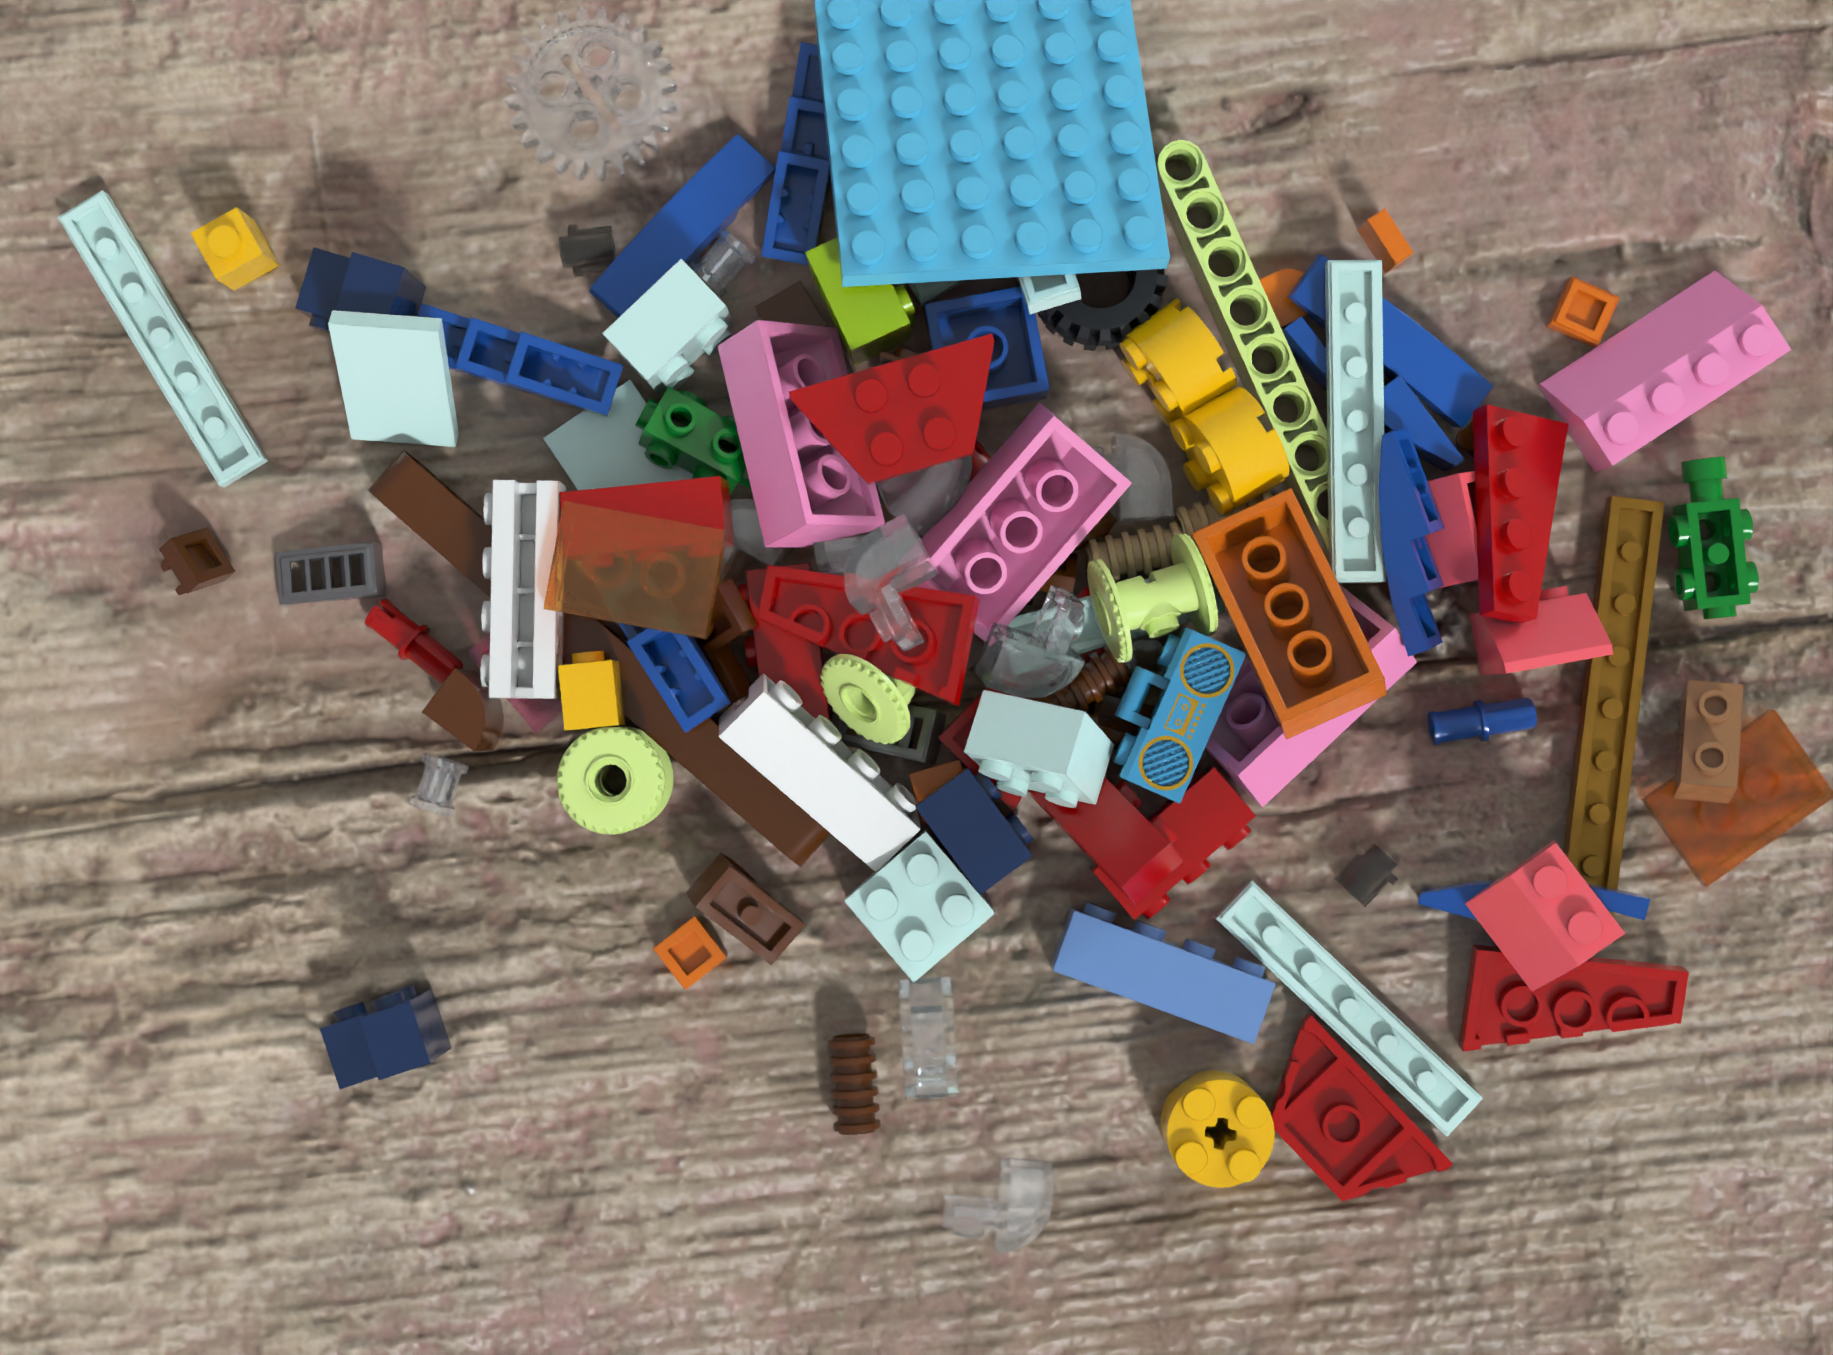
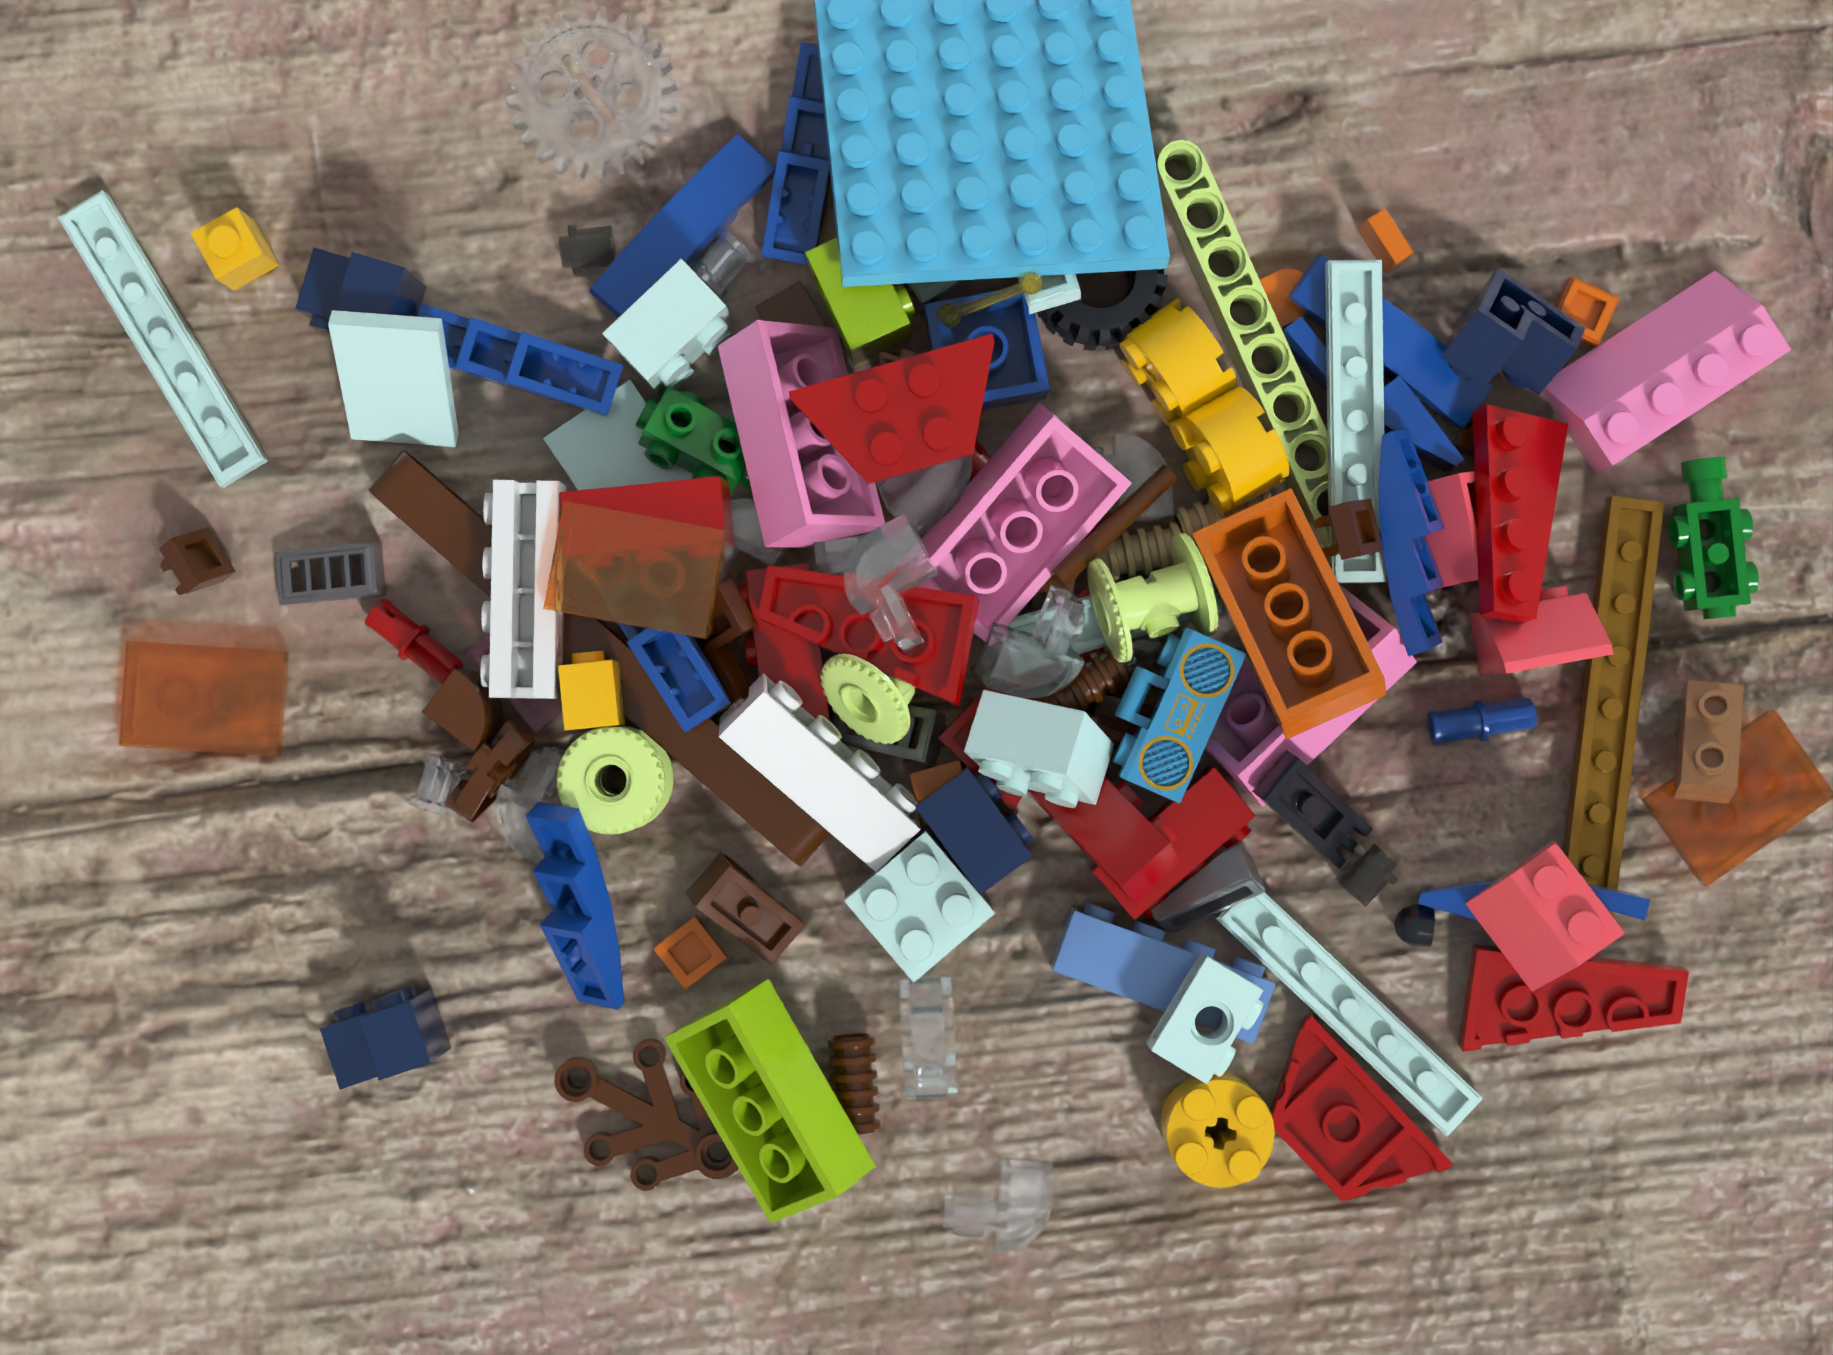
(203, 698): none -> clear orange tile
(490, 770): none -> reddish brown plate
(514, 803): none -> clear brick
(581, 915): none -> blue slope
(658, 1120): none -> reddish brown plant
(770, 1102): none -> lime brick
(951, 315): none -> clear yellow hinge
(1113, 526): none -> reddish brown bar
(1204, 986): none -> light aqua brick
(1216, 887): none -> flat silver slope
(1311, 808): none -> black hinge
(1354, 529): none -> reddish brown tile
(1416, 925): none -> black hinge
(1511, 332): none -> dark blue brick

